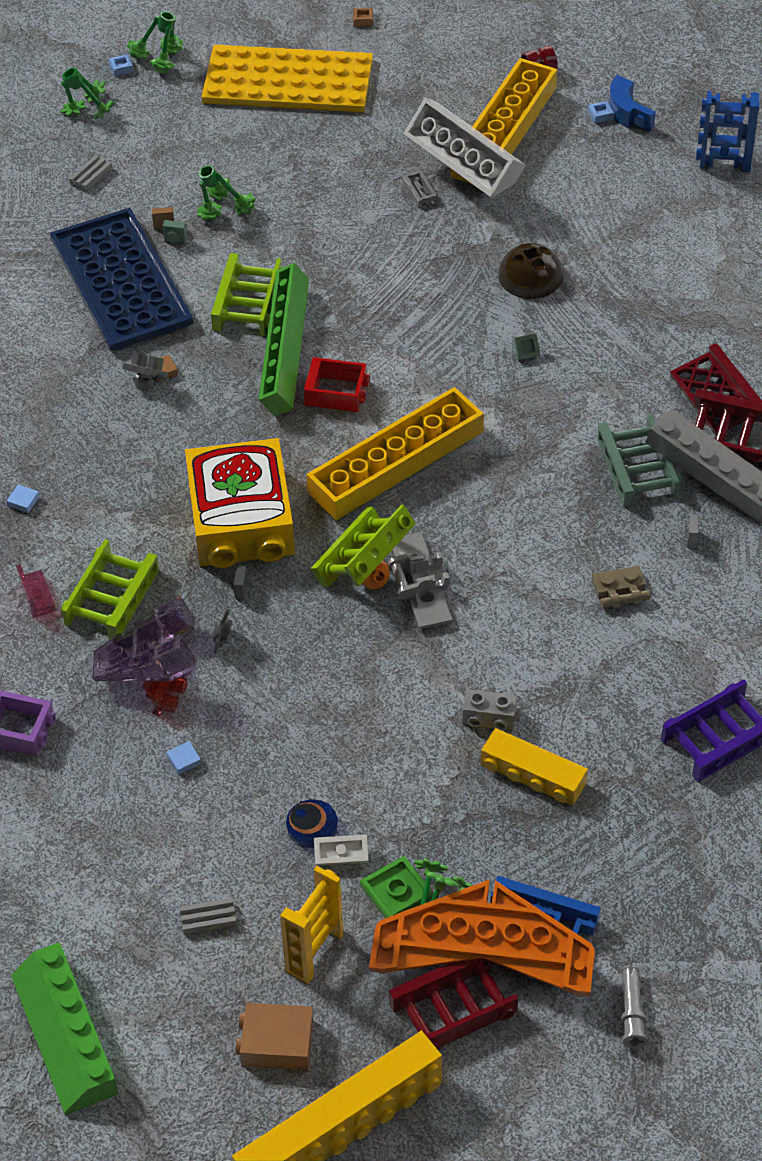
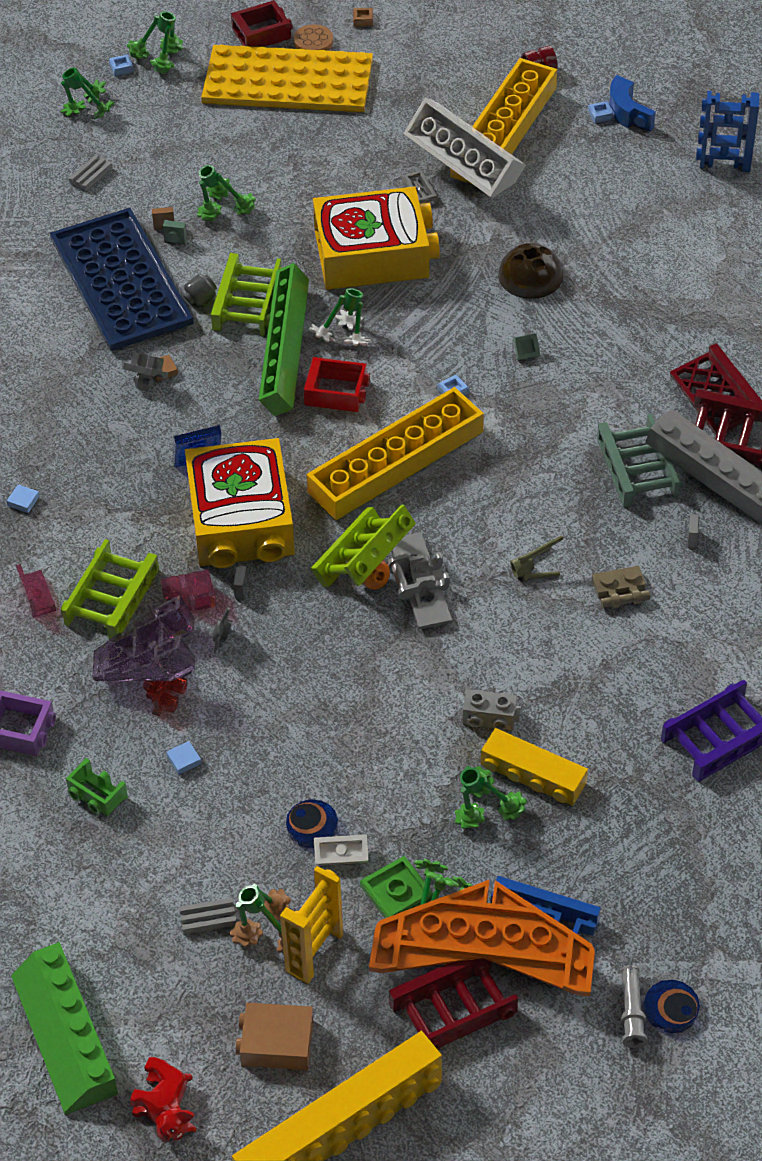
(82, 775): none -> bright green window
(164, 1101): none -> red animal
(194, 588): none -> clear pink slope
(200, 290): none -> dark grey head
(200, 438): none -> clear blue tile
(253, 901): none -> plant
(264, 36): none -> dark red window
(313, 38): none -> medium nougat tile
(352, 303): none -> plant
(374, 237): none -> brick
(451, 382): none -> light blue tile
(477, 782): none -> bright green plant
(524, 564): none -> olive plant
(671, 1006): none -> tile

